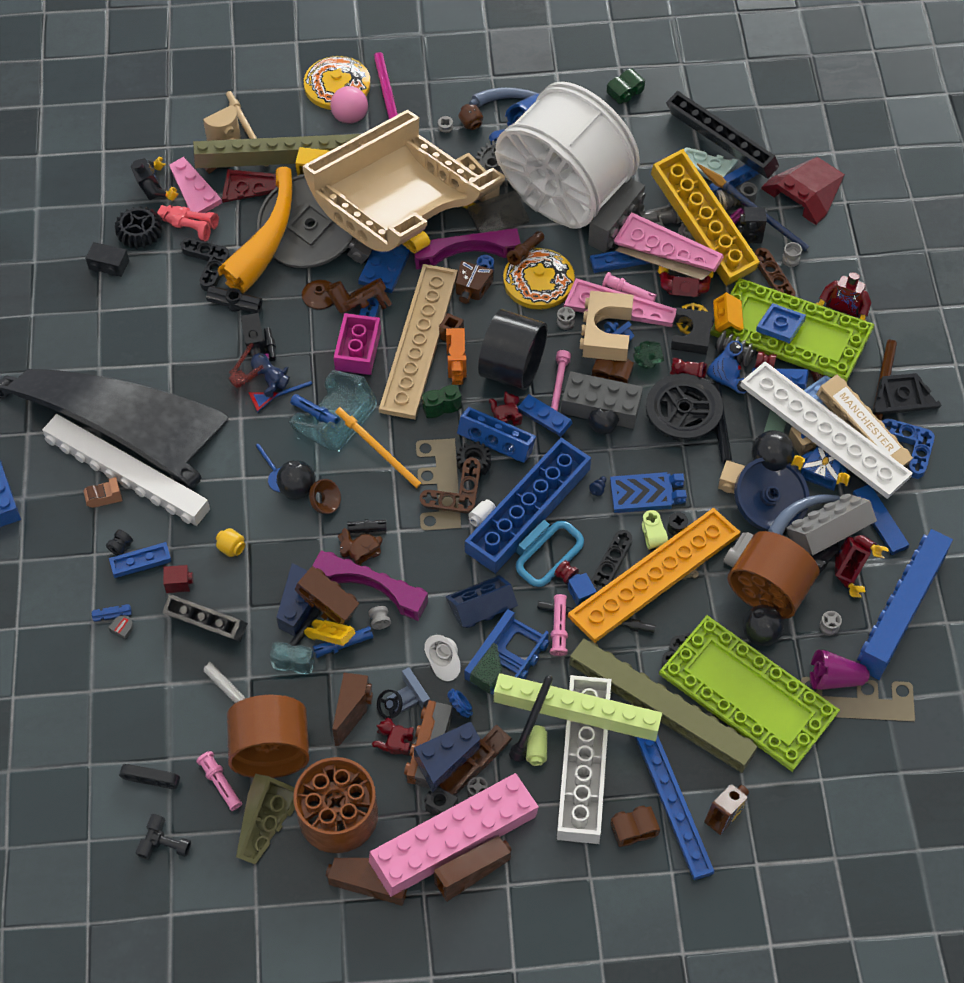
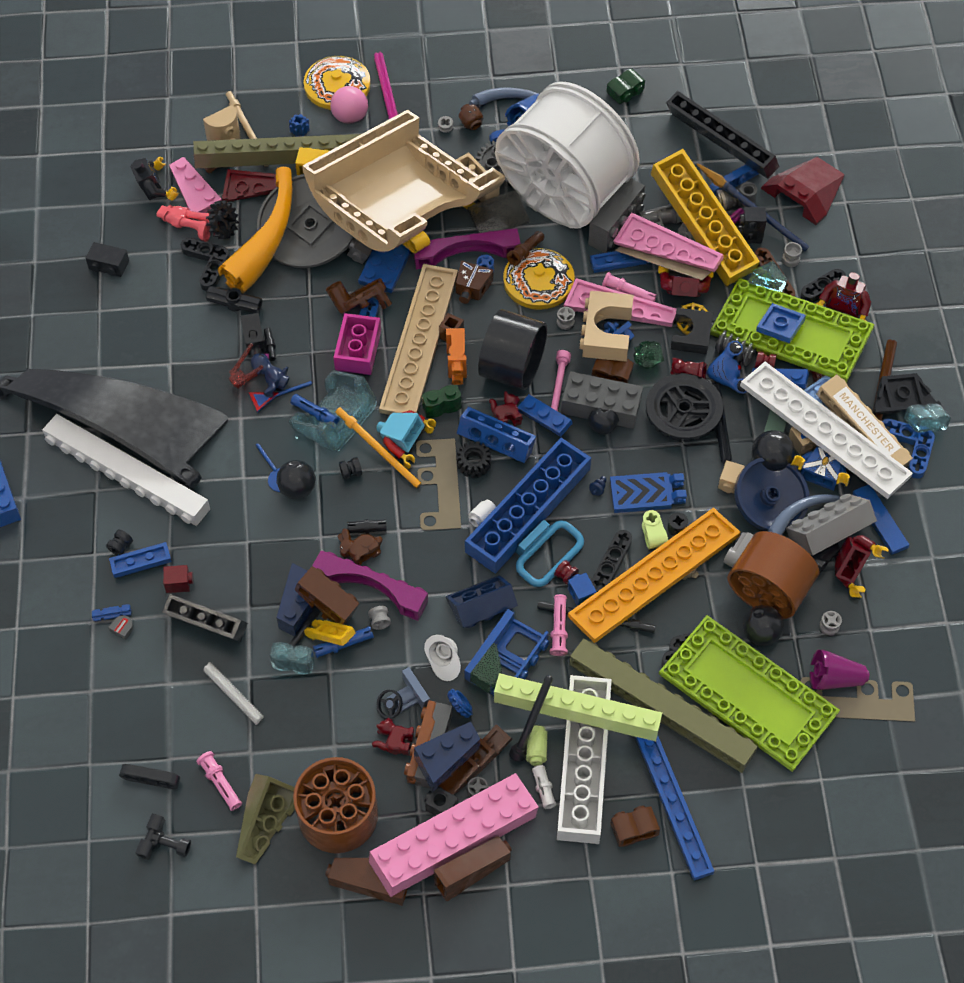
(103, 493): nougat leg -> none
(138, 227): black gear -> none
(222, 219): none -> black gear
(230, 542): yellow head -> none
(267, 736): dark orange wheel -> none
(299, 125): none -> blue gear
(316, 299): reddish brown dish -> none
(330, 496): reddish brown piece -> none
(352, 704): reddish brown slope -> none
(355, 468): none -> black wheel
(402, 431): none -> medium azure torso
(463, 494): reddish brown beam -> none
(544, 787): none -> white pin
(716, 164): light aqua wing -> none
(726, 808): reddish brown torso -> none
(727, 312): light orange panel -> none
(768, 276): none -> clear light blue slope
(826, 279): none -> black beam
(904, 603): blue brick -> none
(927, 417): none -> clear light blue brick

